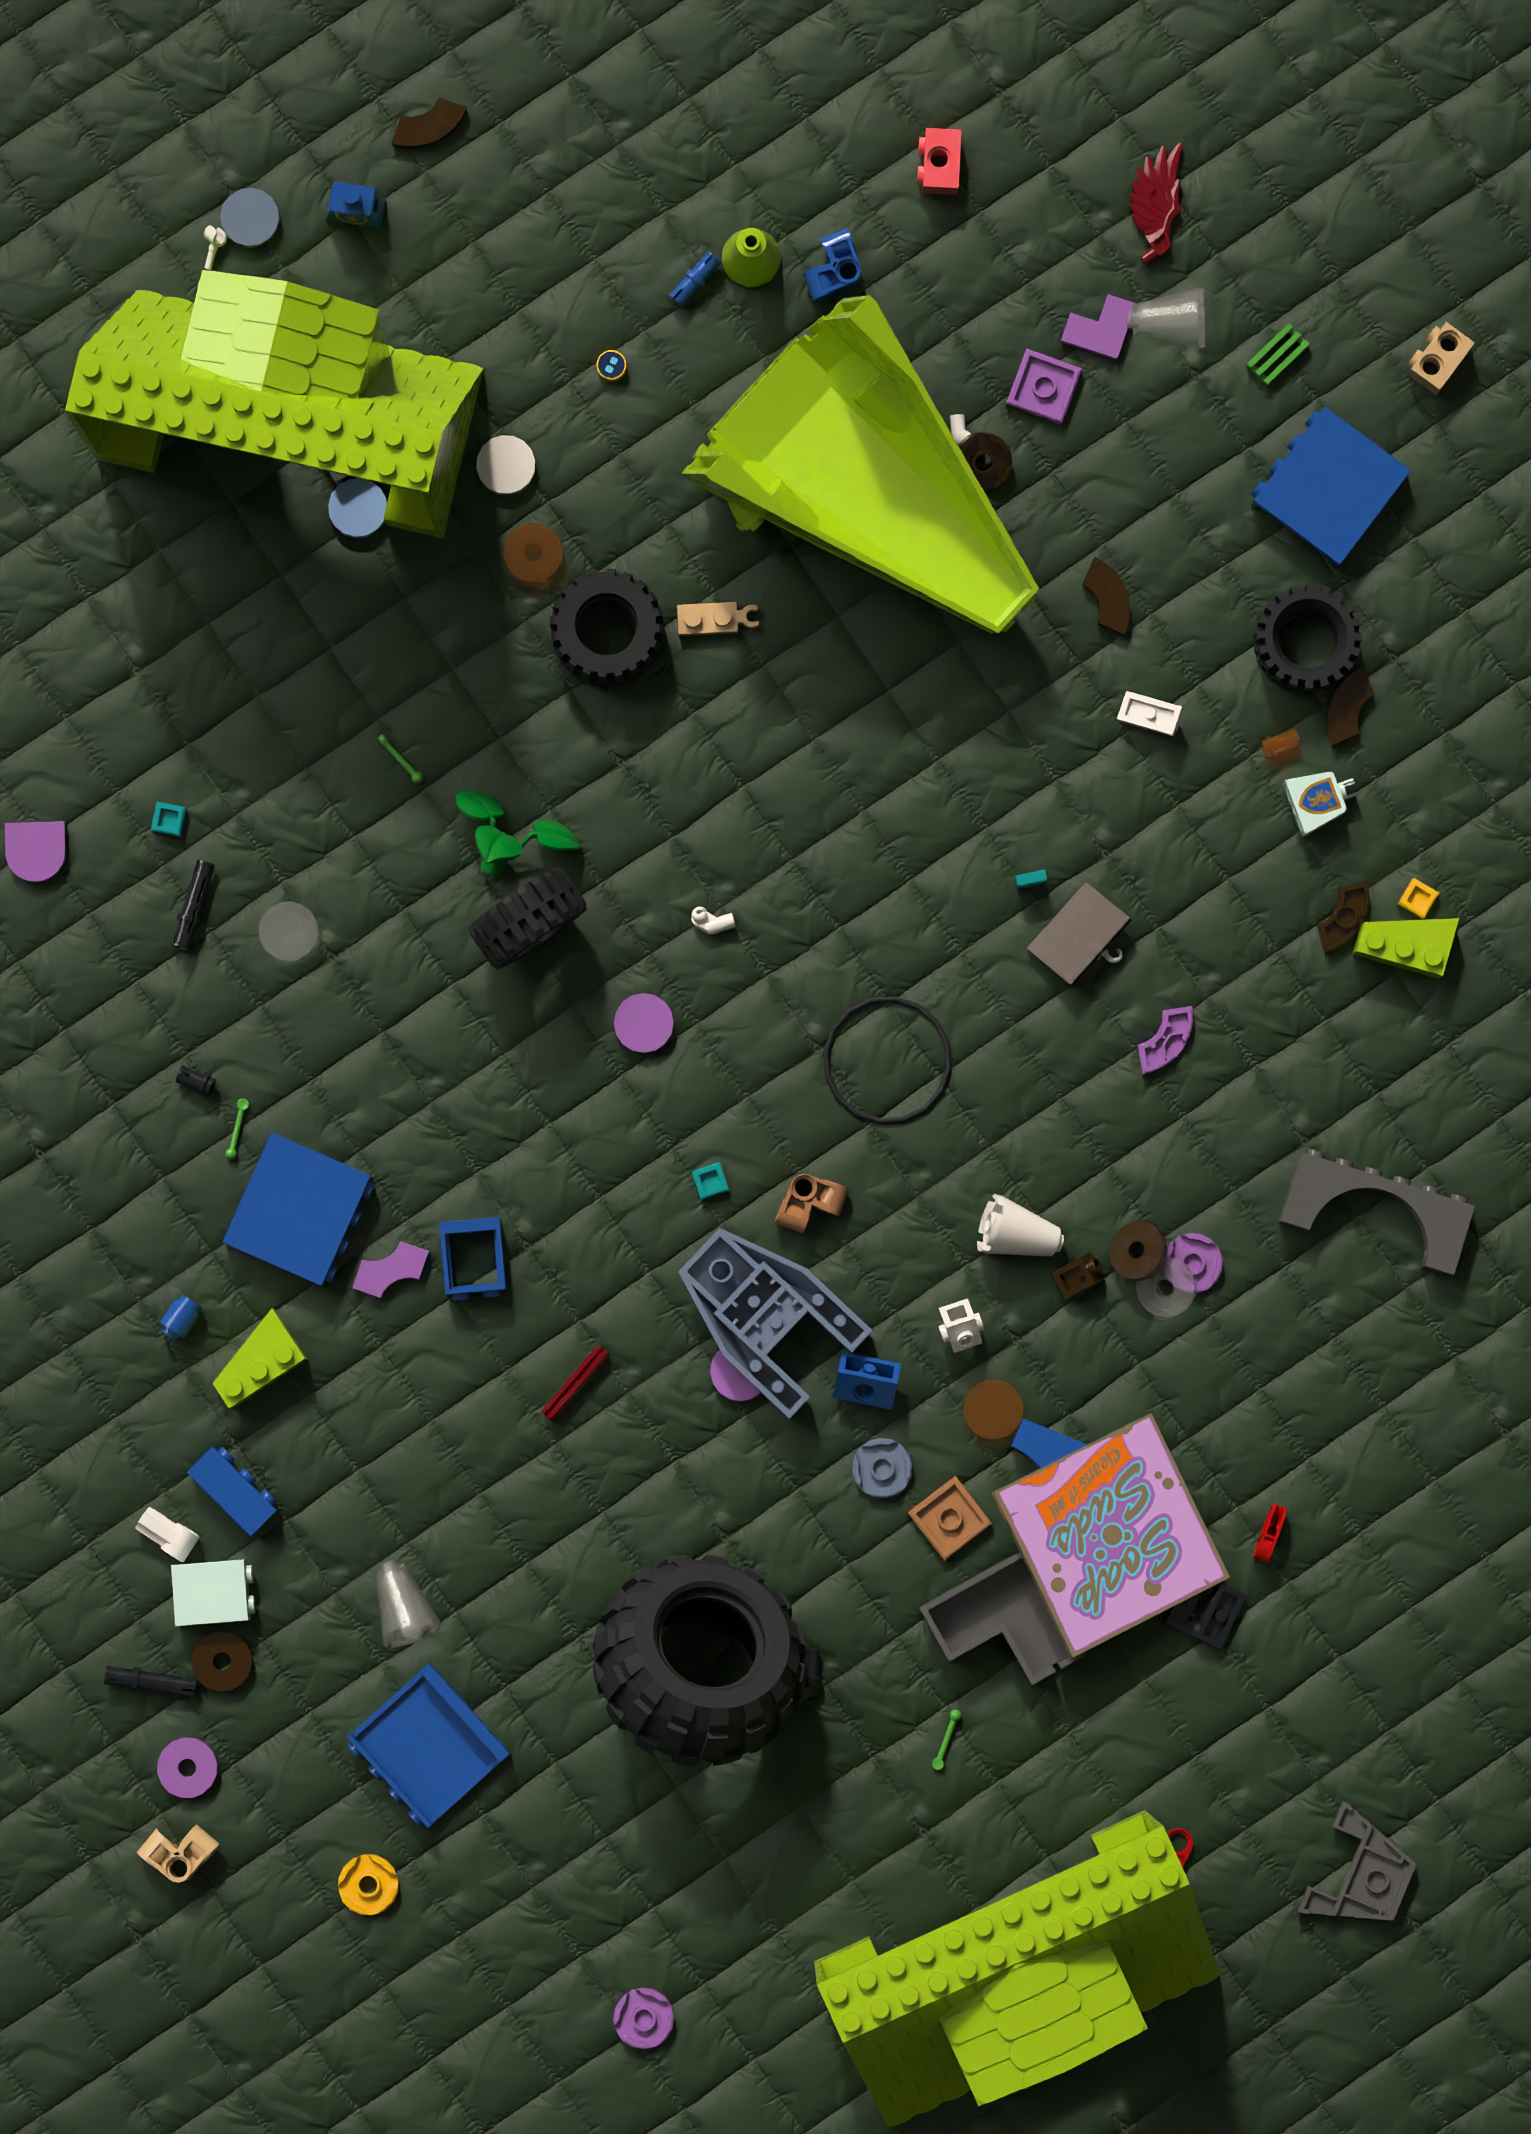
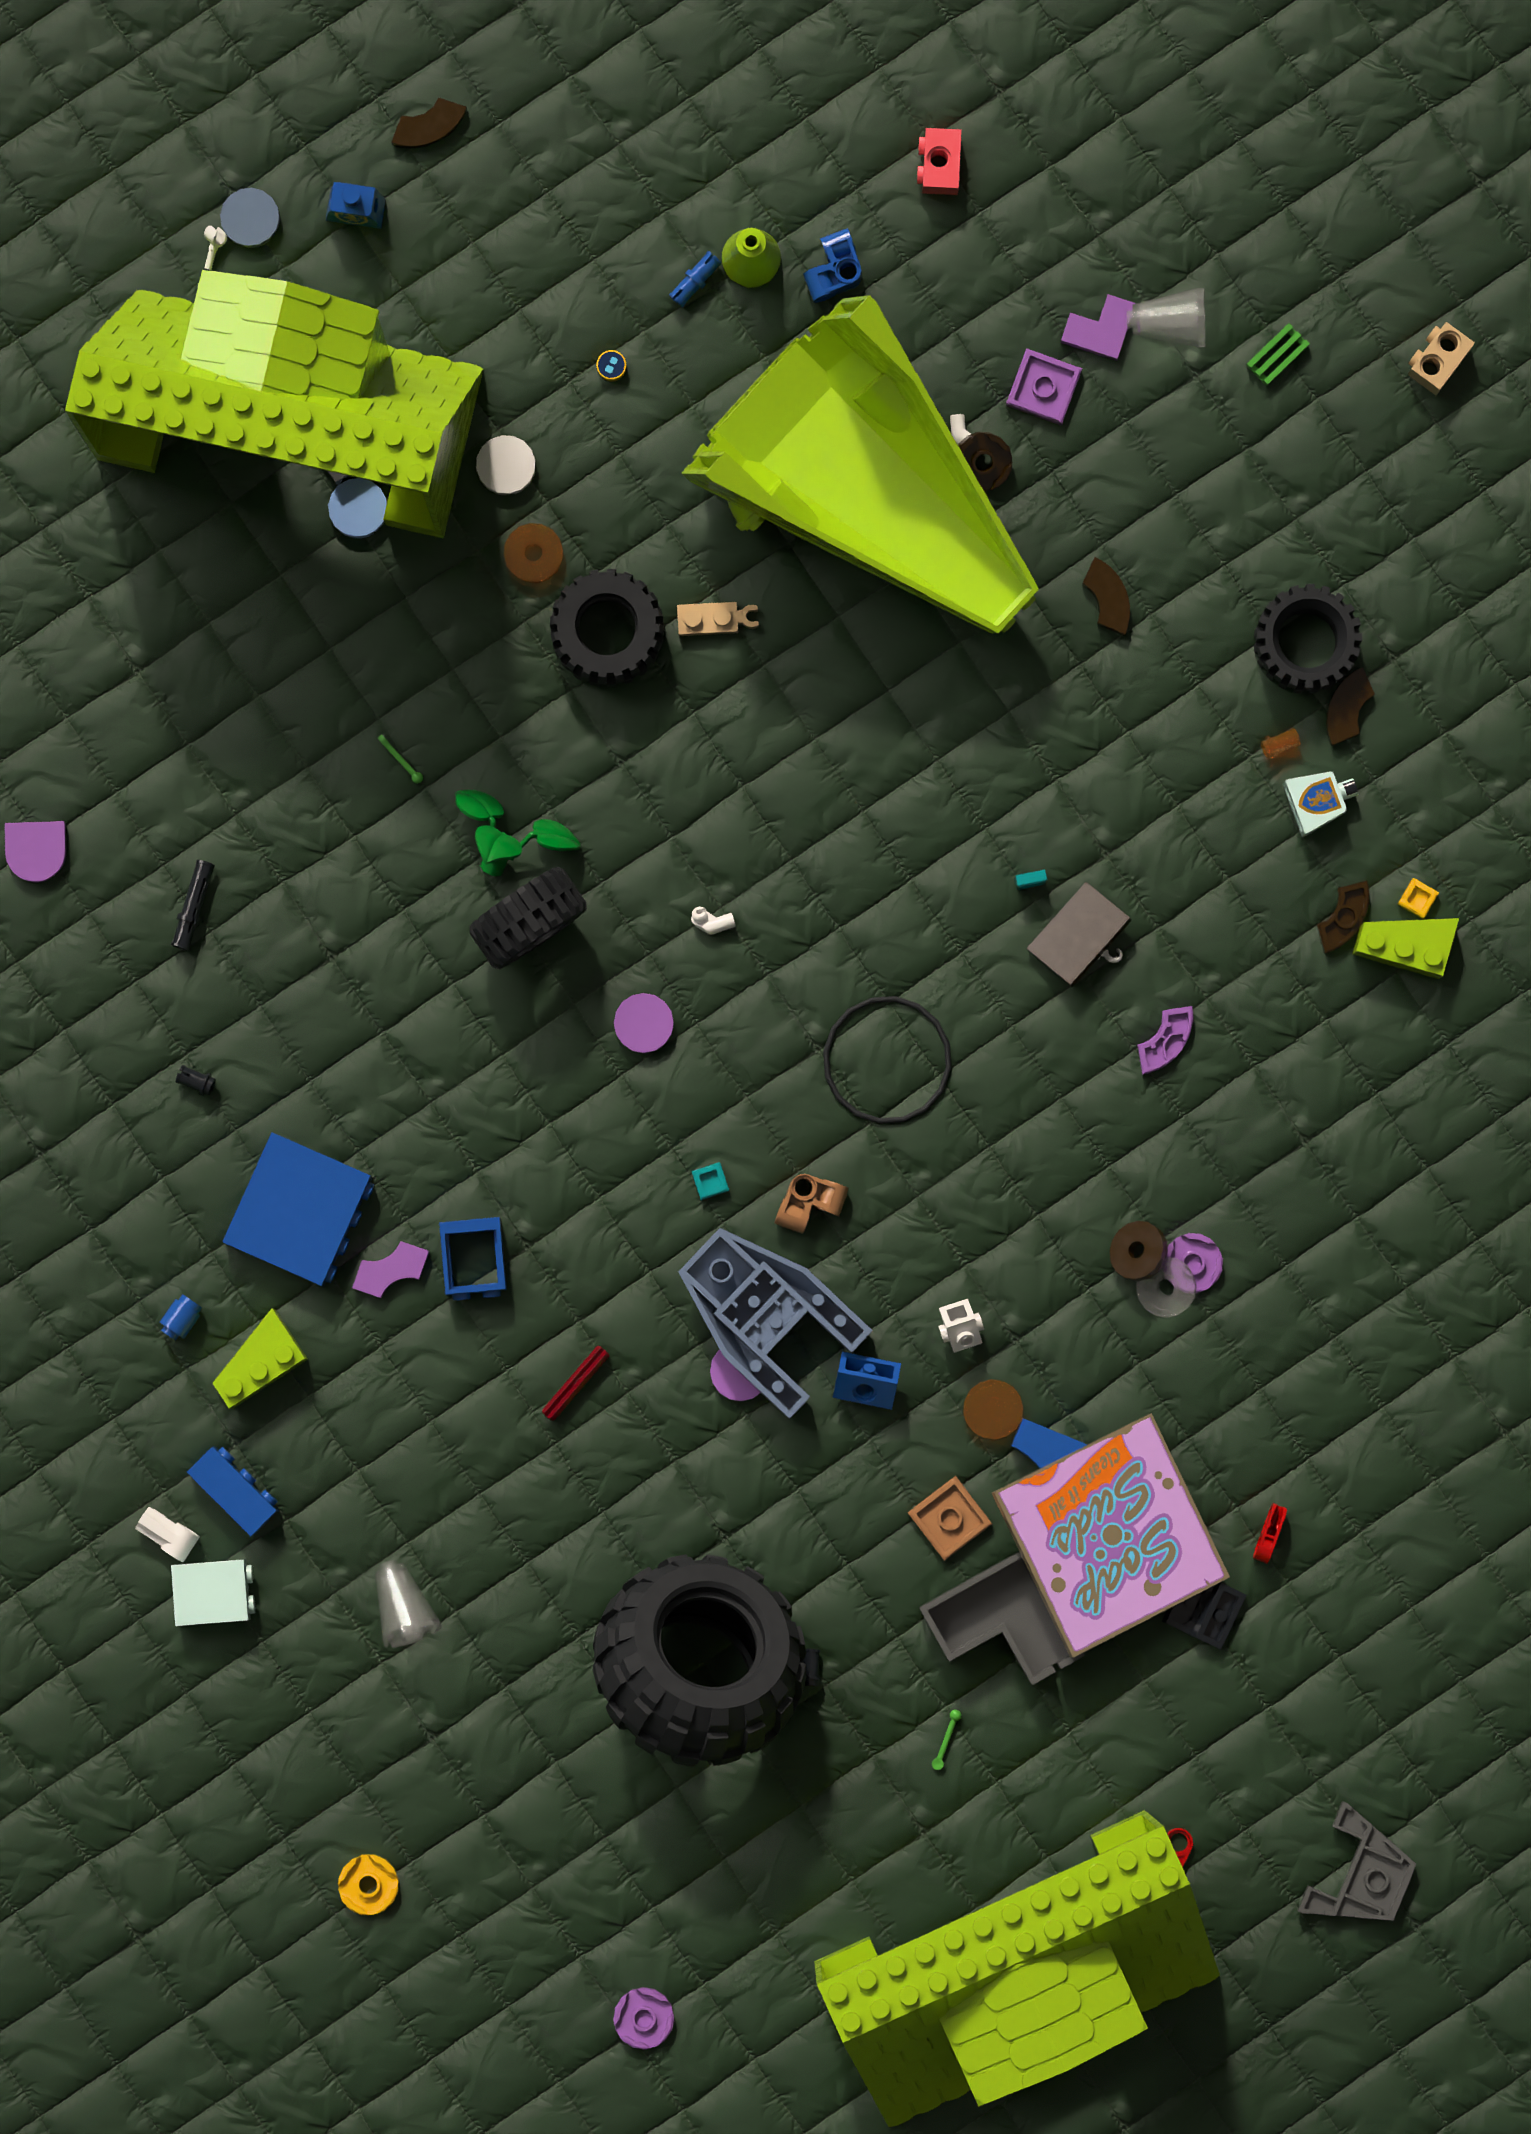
(150, 1681): black pin -> none
(168, 819): teal tile -> none
(174, 1780): medium lavender tile -> none
(193, 1850): tan piece -> none
(204, 1665): dark brown tile -> none
(243, 1105): bright green hinge -> none
(288, 931): clear tile -> none
(427, 1746): blue panel -> none
(882, 1468): sand blue tile -> none
(1017, 1231): white cone -> none
(1078, 1275): dark brown bracket -> none
(1150, 713): white plate -> none
(1156, 202): dark red animal -> none
(1330, 485): blue panel -> none
(1440, 1218): dark grey arch -> none

